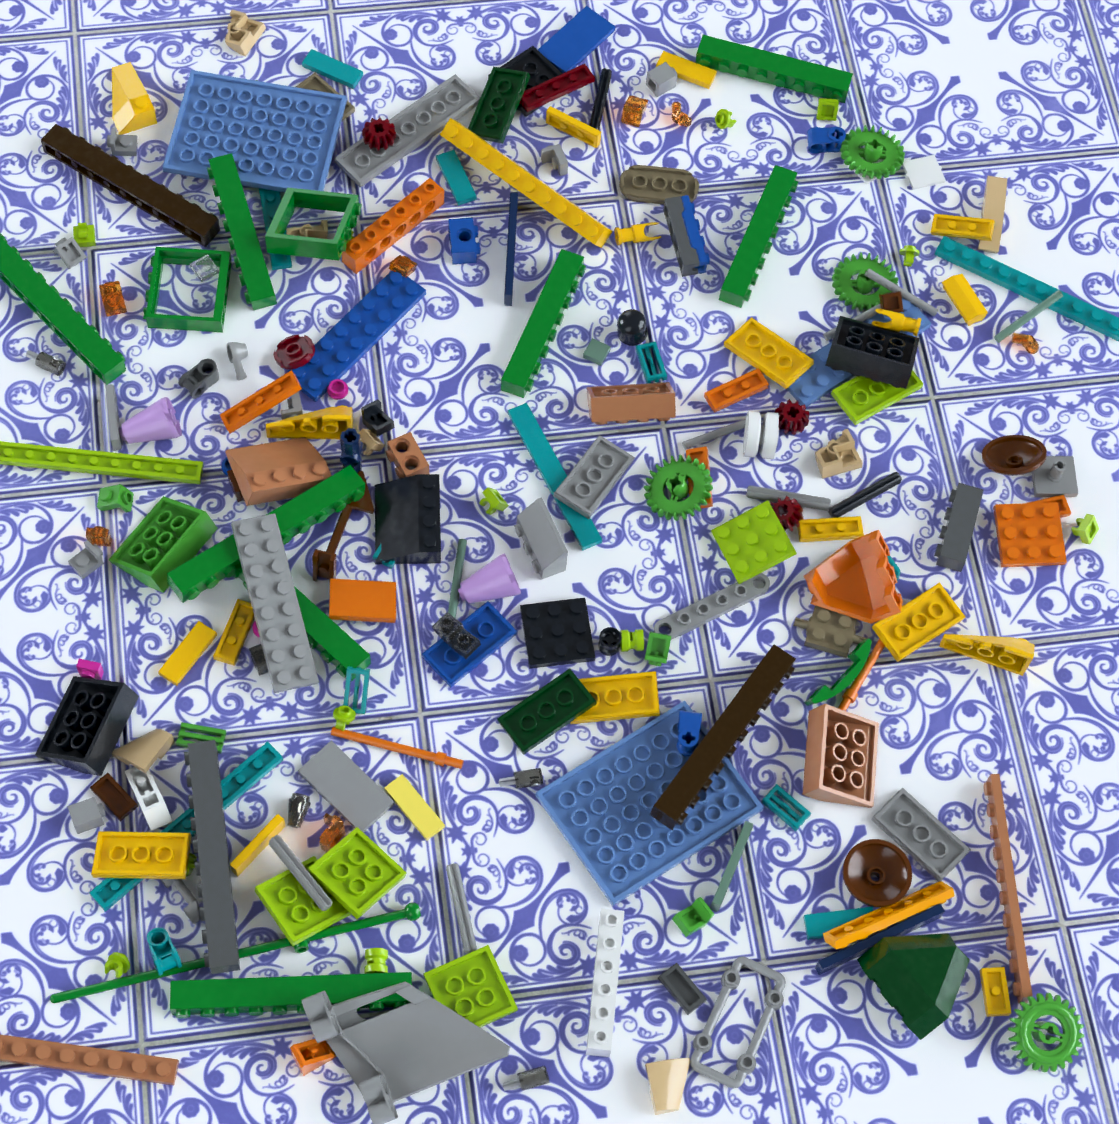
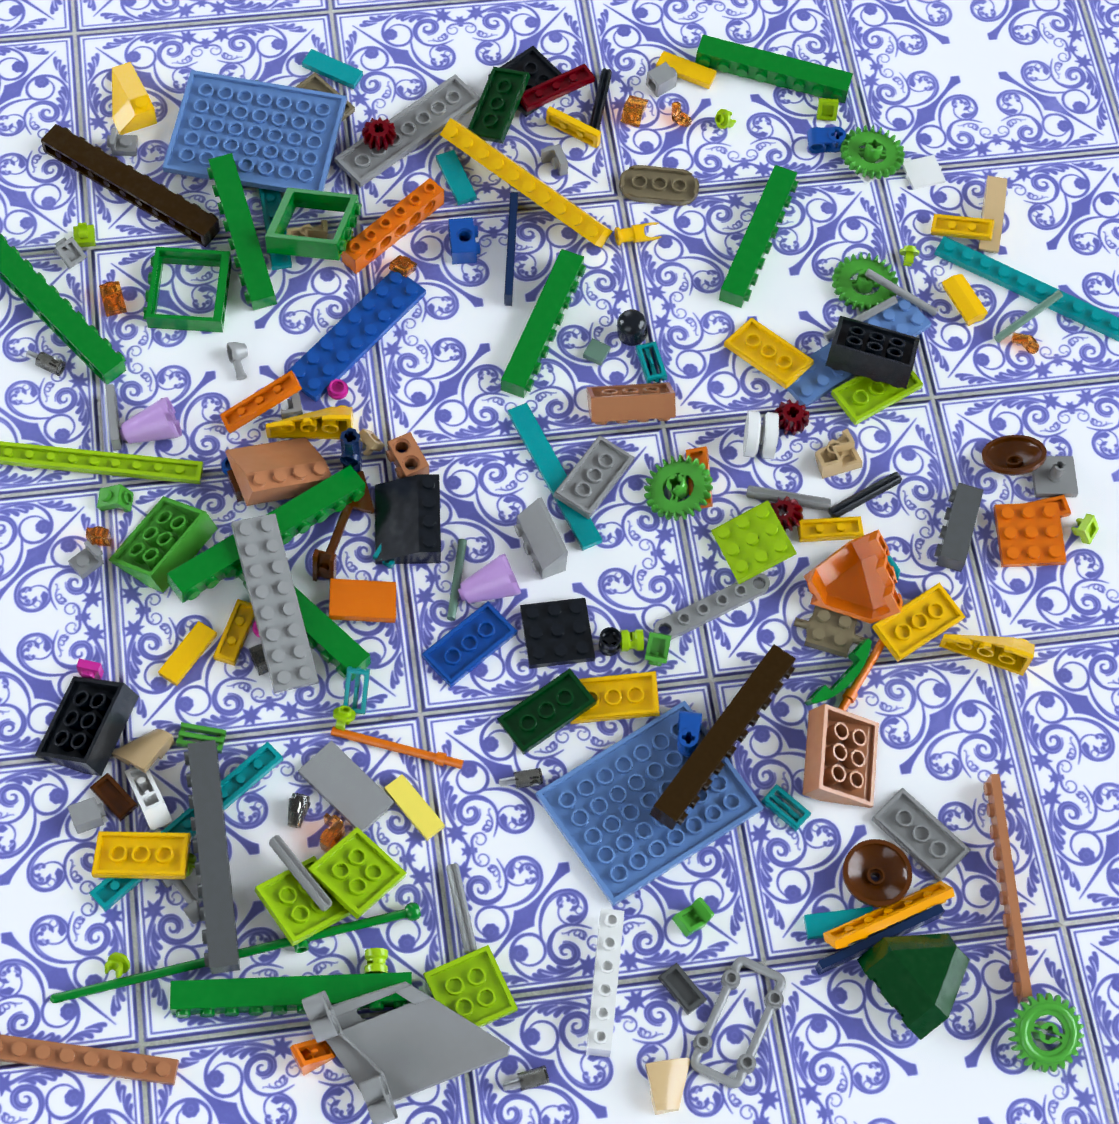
(163, 954): teal piece -> none
(198, 381): dark grey piece -> none
(204, 268): clear tile -> none
(243, 32): tan slope -> none
(257, 845): yellow tile -> none
(294, 352): dark red tile -> none
(376, 419): black bracket -> none
(456, 636): clear smoke slope -> none
(494, 499): lime tile -> none
(576, 39): blue tile -> none
(685, 235): dark grey piece -> none
(714, 434): light grey bar -> none
(731, 867): sand green tile -> none
(736, 390): orange plate -> none
(891, 301): reddish brown tile -> none
(898, 322): yellow piece -> none
(995, 991): yellow plate -> none

